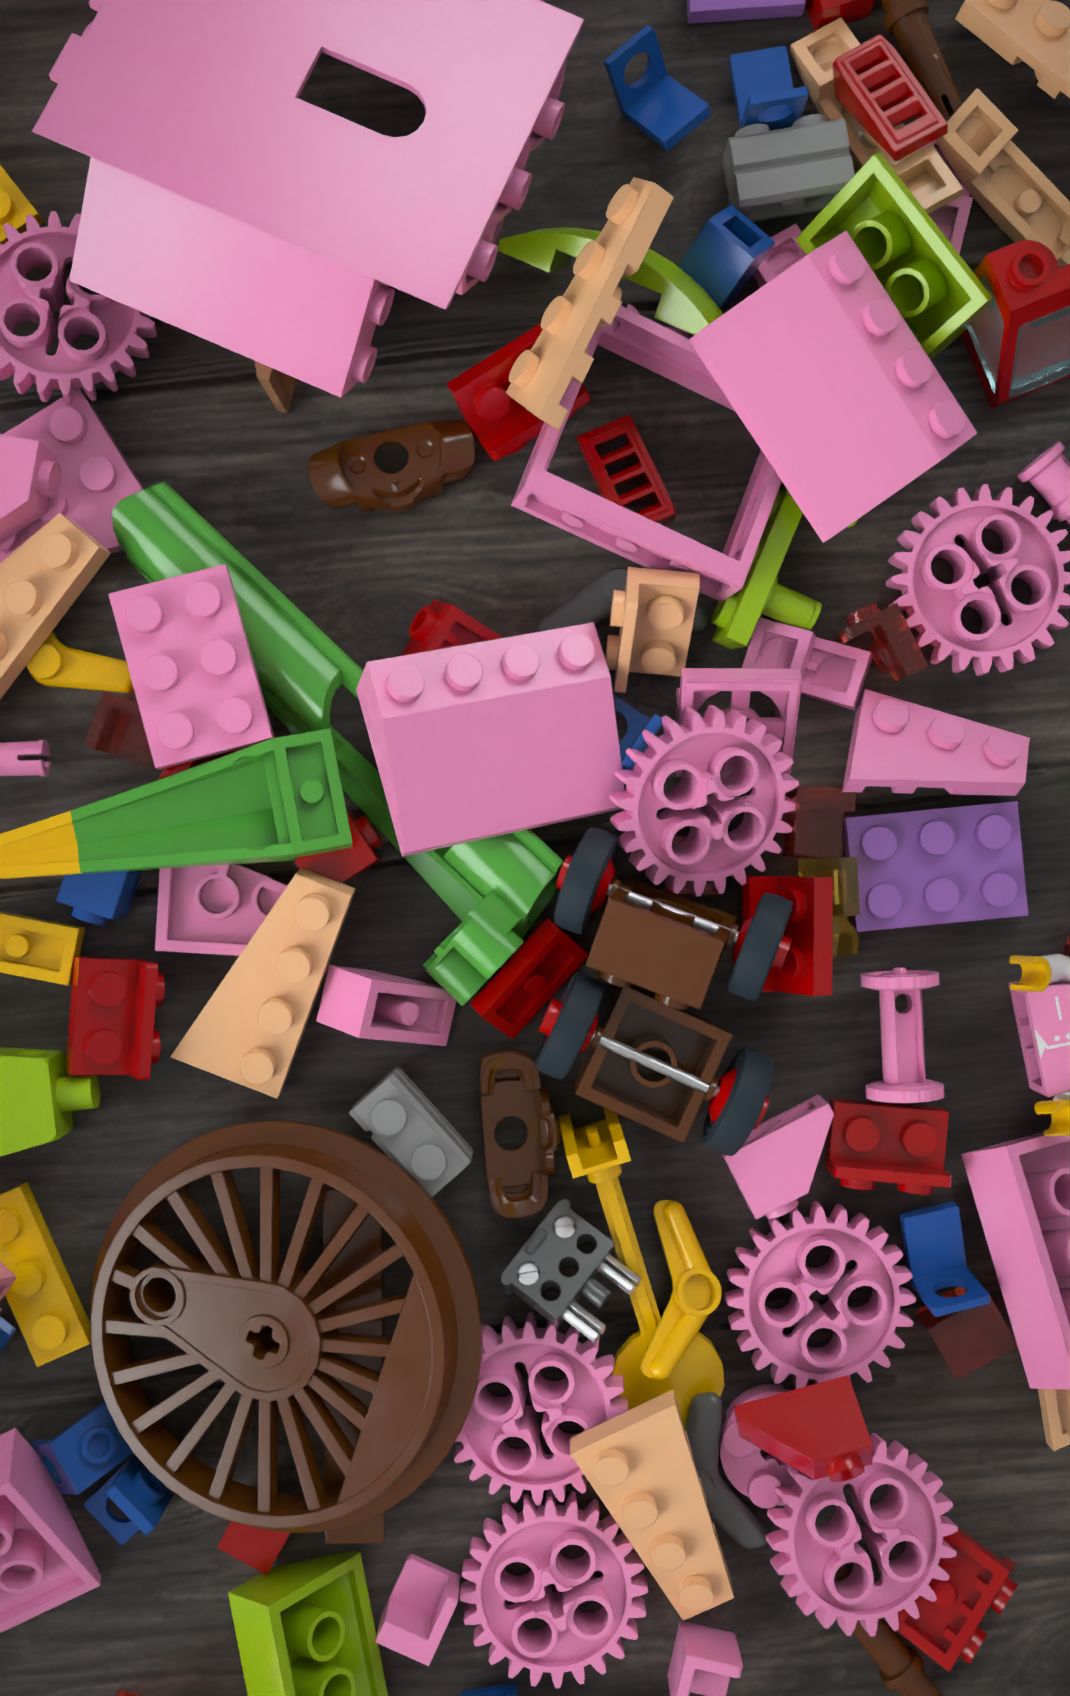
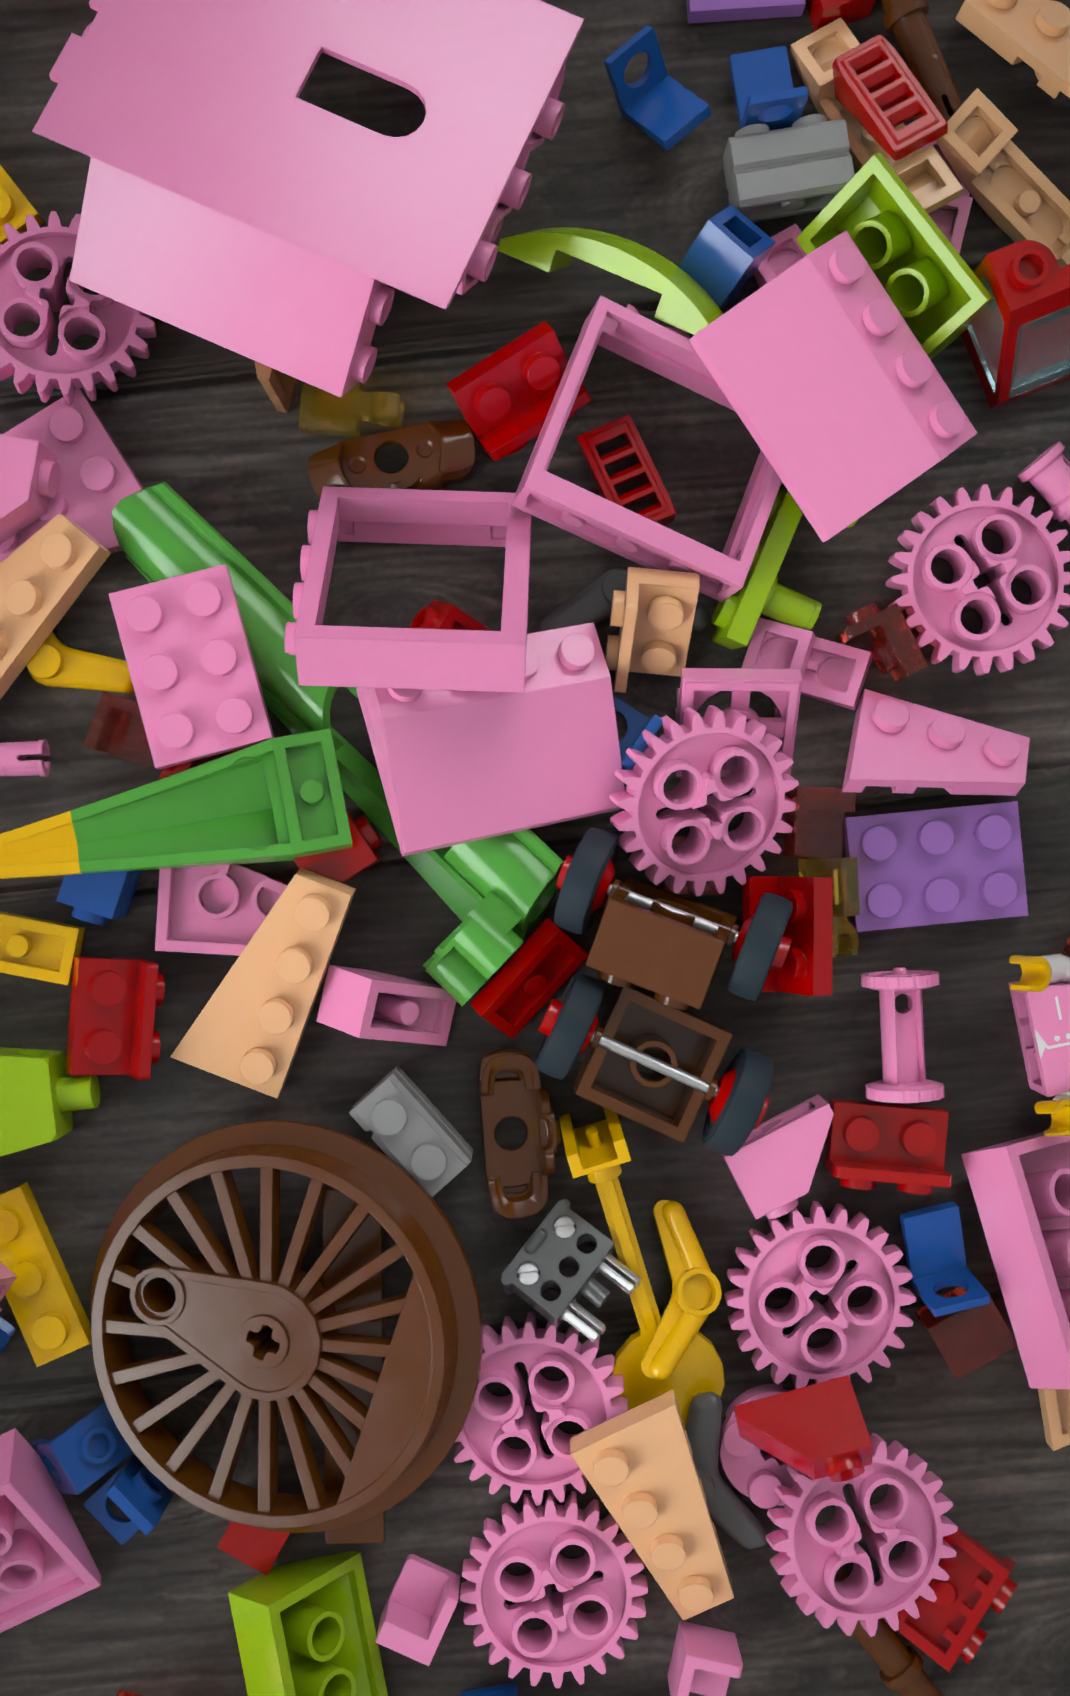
(336, 416): none -> clear yellow plate
(411, 655): none -> bright pink window
(589, 302): light nougat wing -> none

